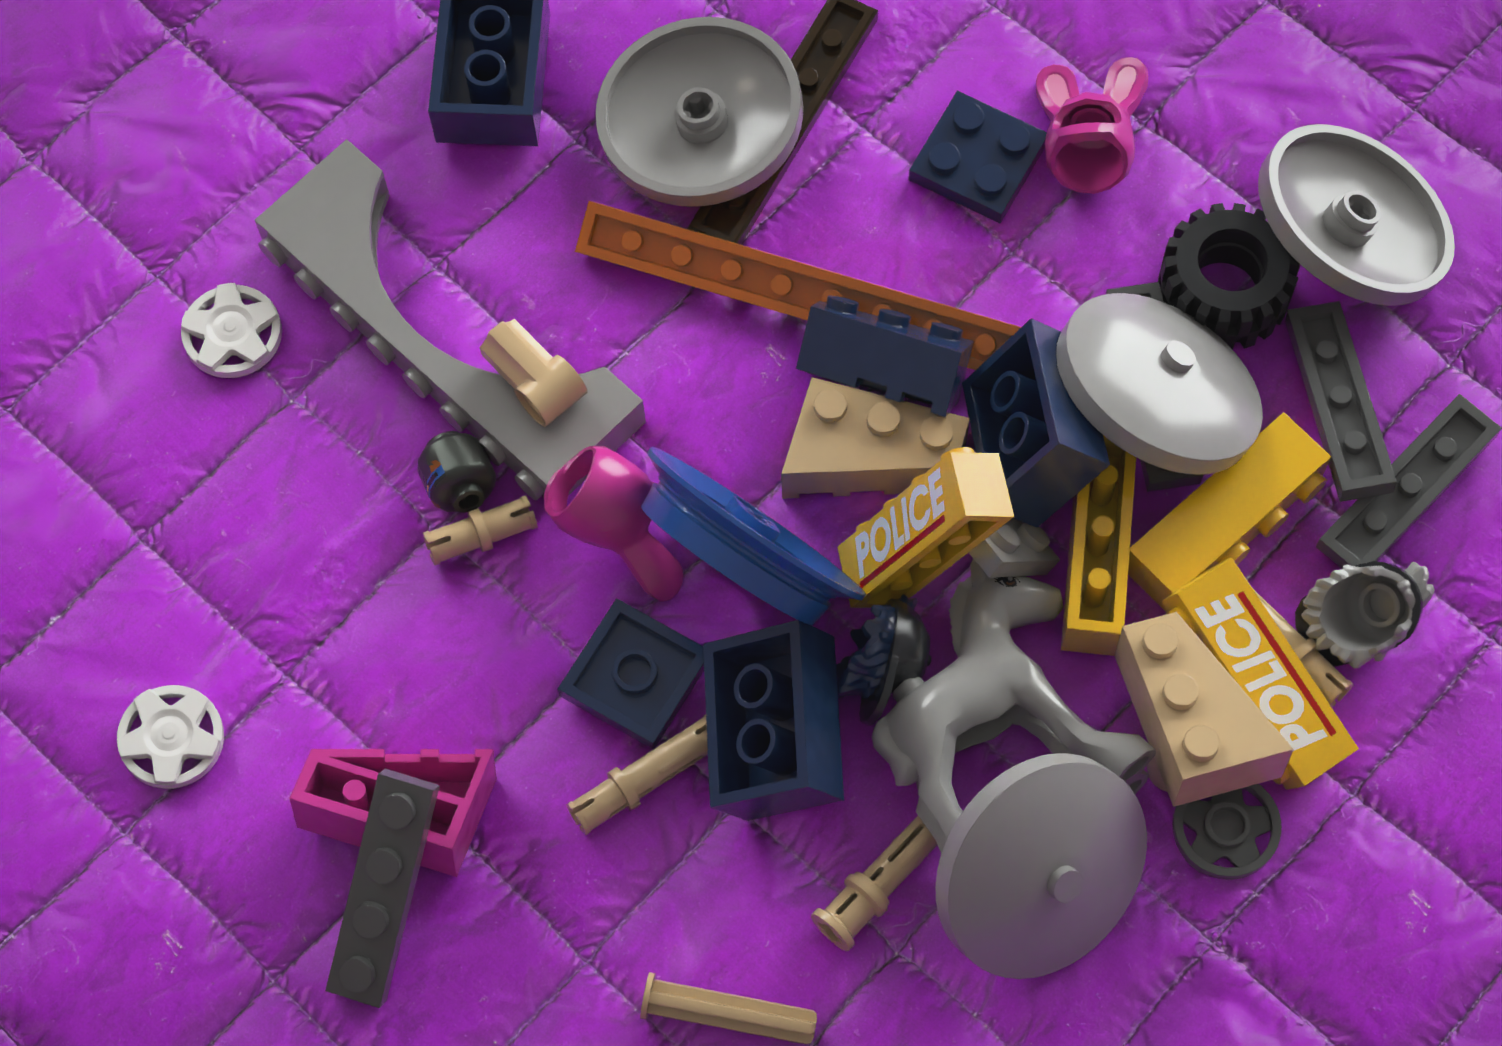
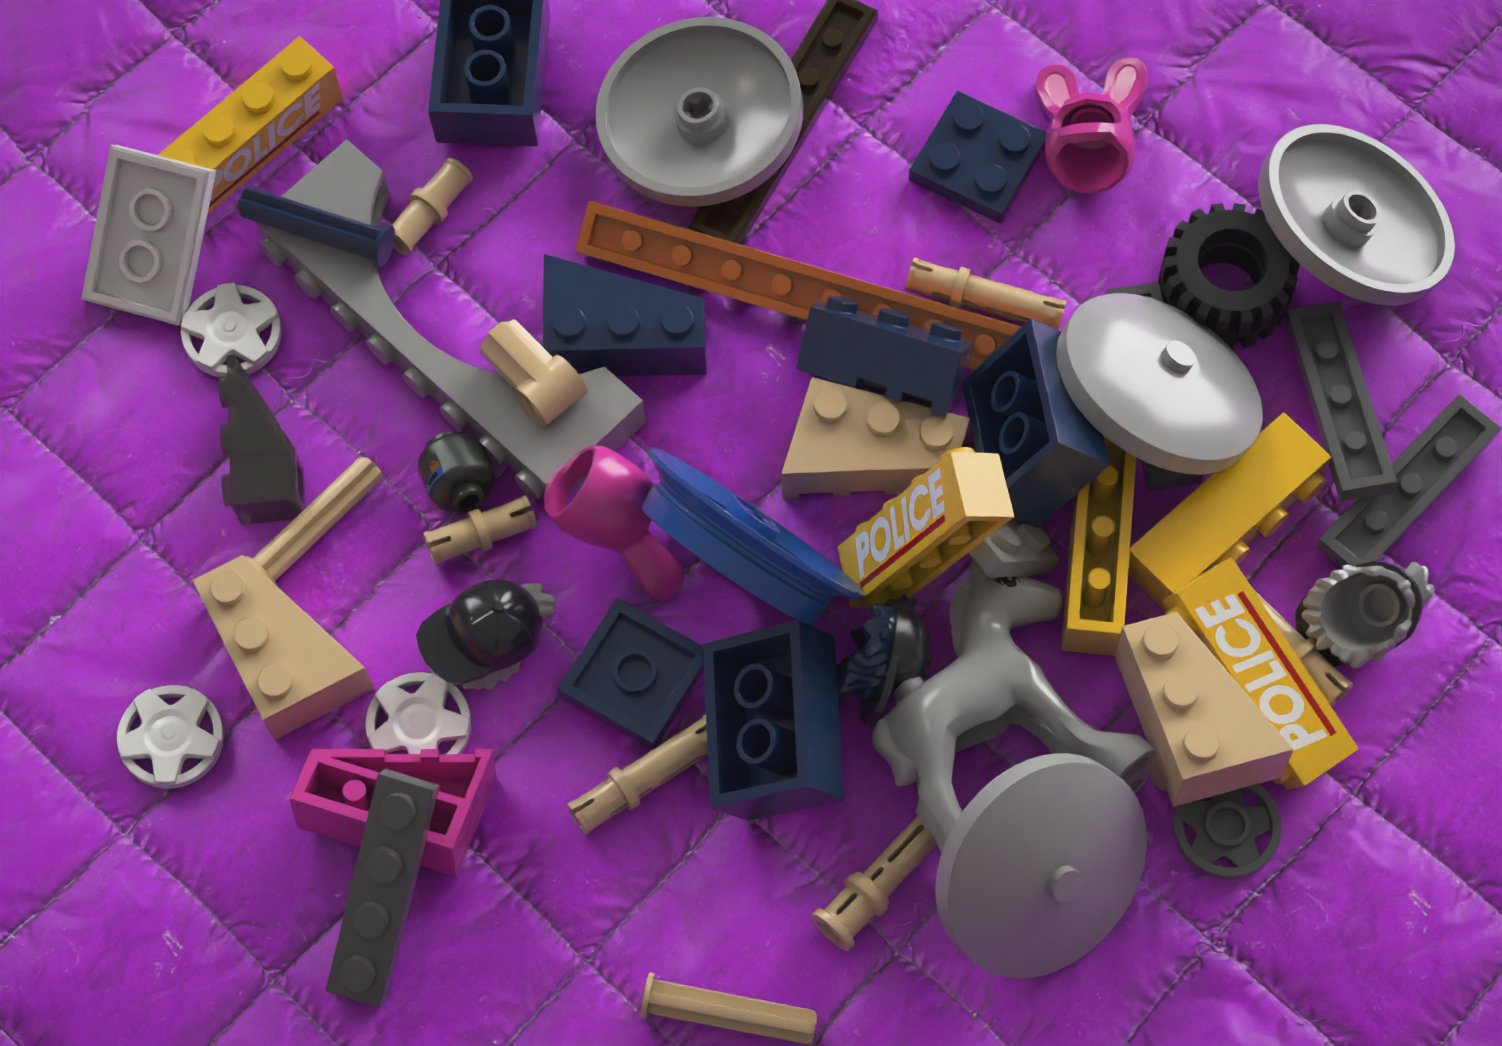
(148, 234): none -> white tile
(260, 118): none -> yellow brick
(264, 466): none -> clear smoke slope
(278, 649): none -> tan wedge
(317, 224): none -> dark blue axle
(317, 518): none -> tan axle
(418, 718): none -> white wheel
(429, 204): none -> tan pin
(485, 632): none -> black hair
(620, 323): none -> dark blue wedge
(982, 294): none -> tan pin

